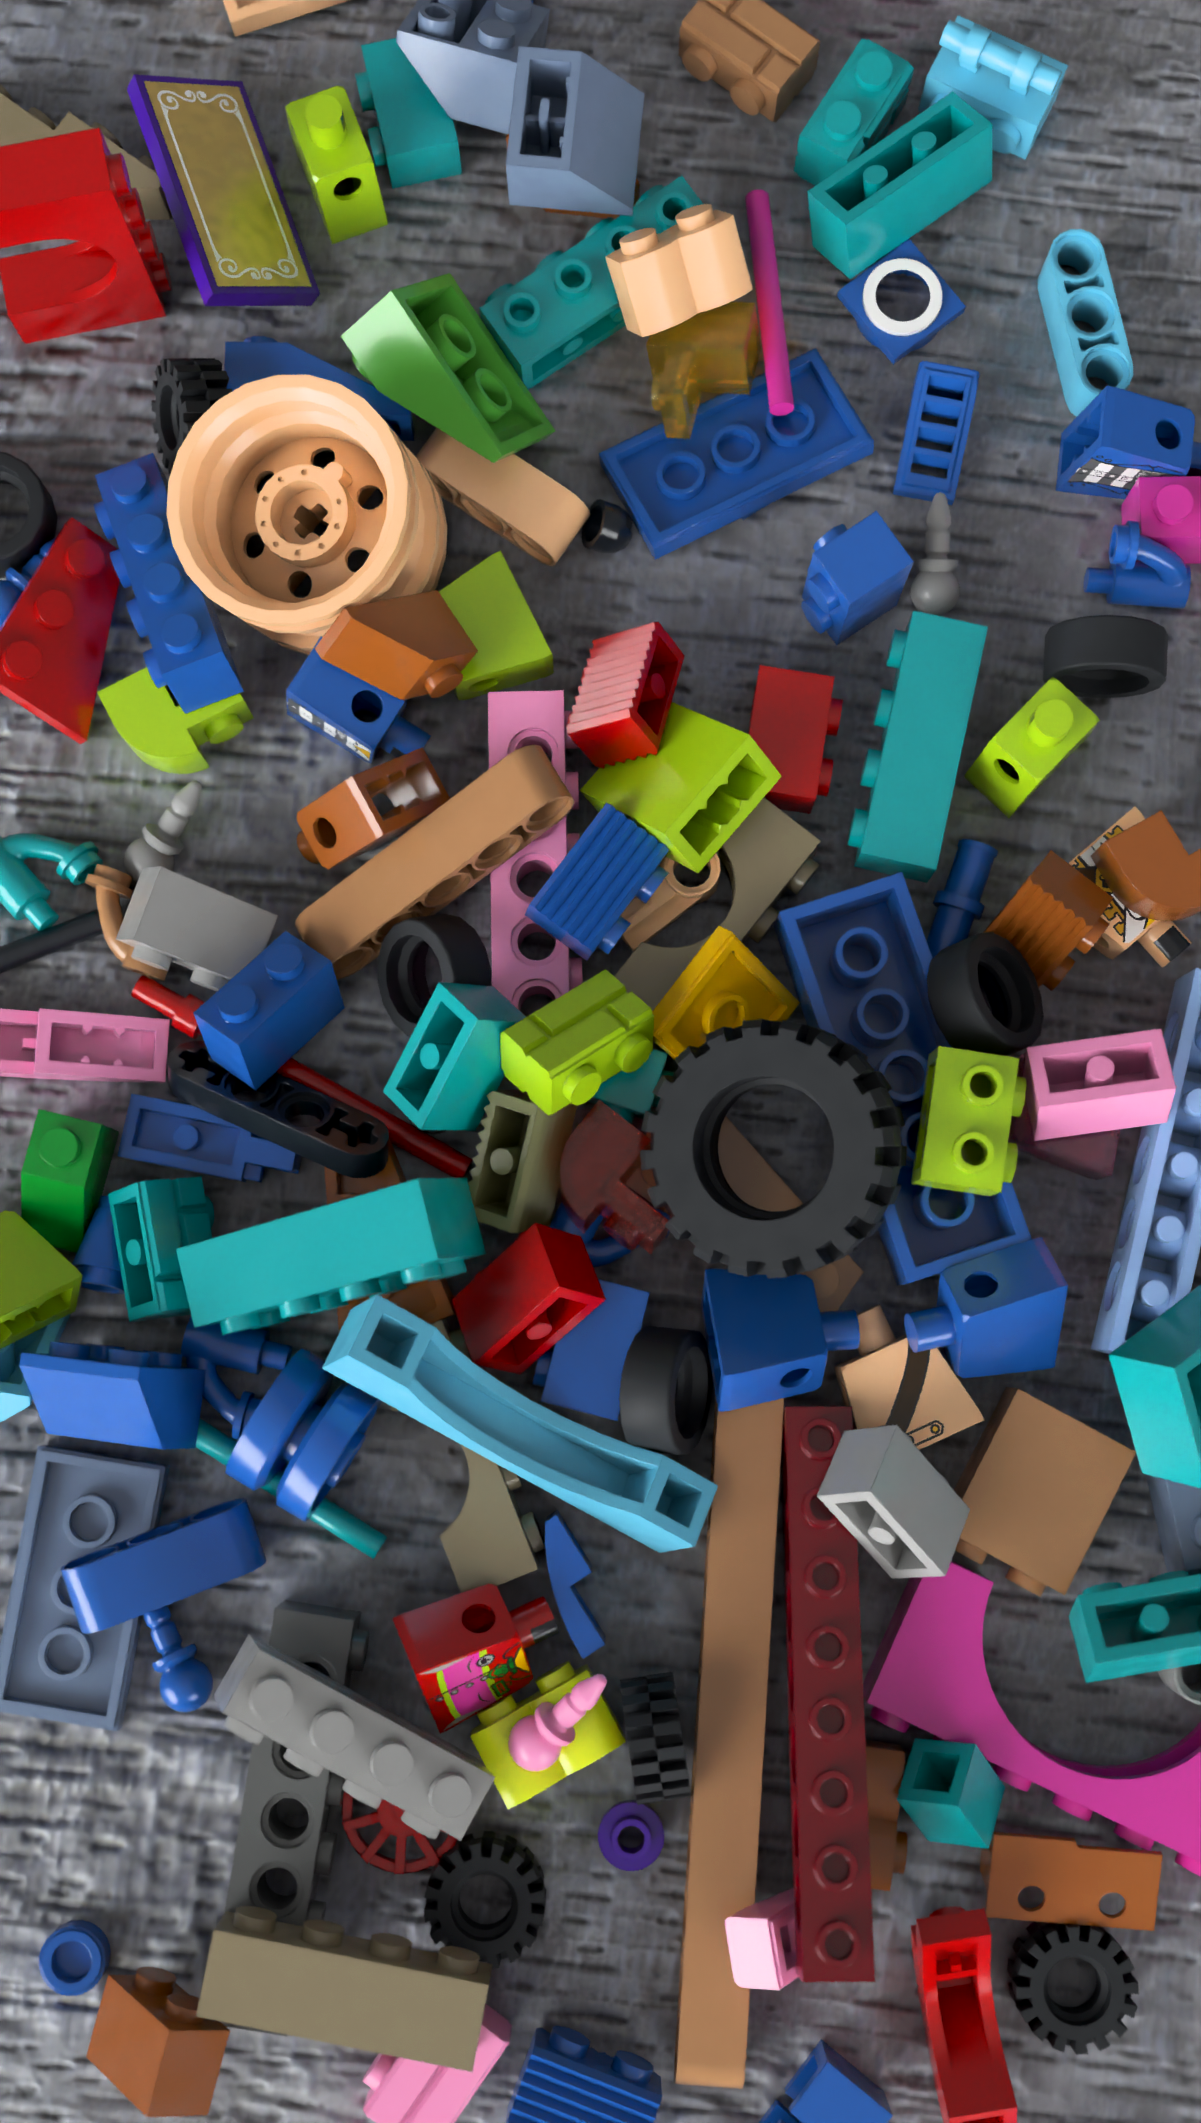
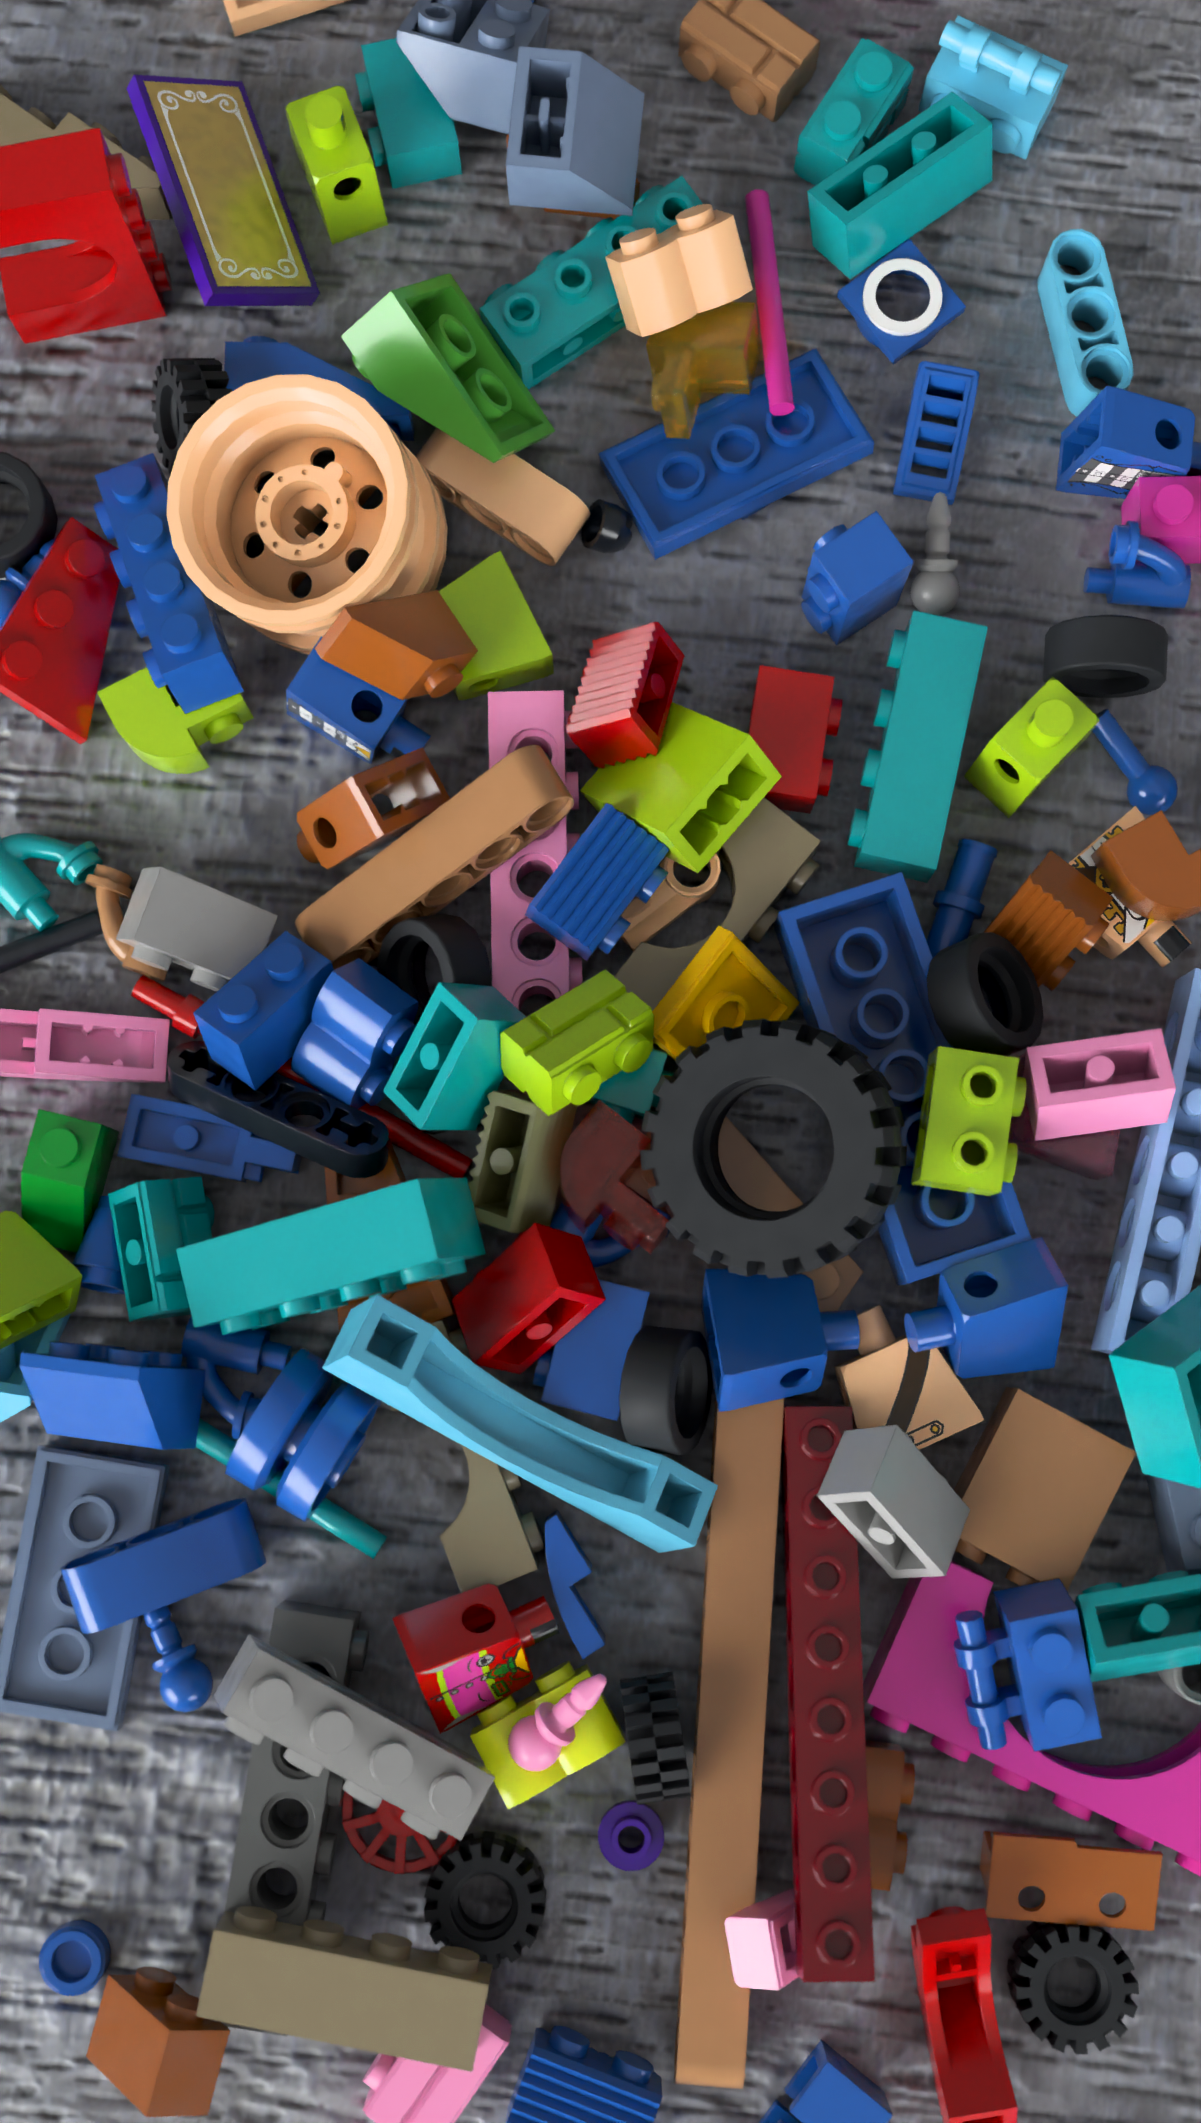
(161, 840): light grey bar -> none
(355, 1035): none -> blue brick
(951, 1792): teal brick -> none
(1045, 1666): none -> blue brick
(1149, 786): none -> blue bar

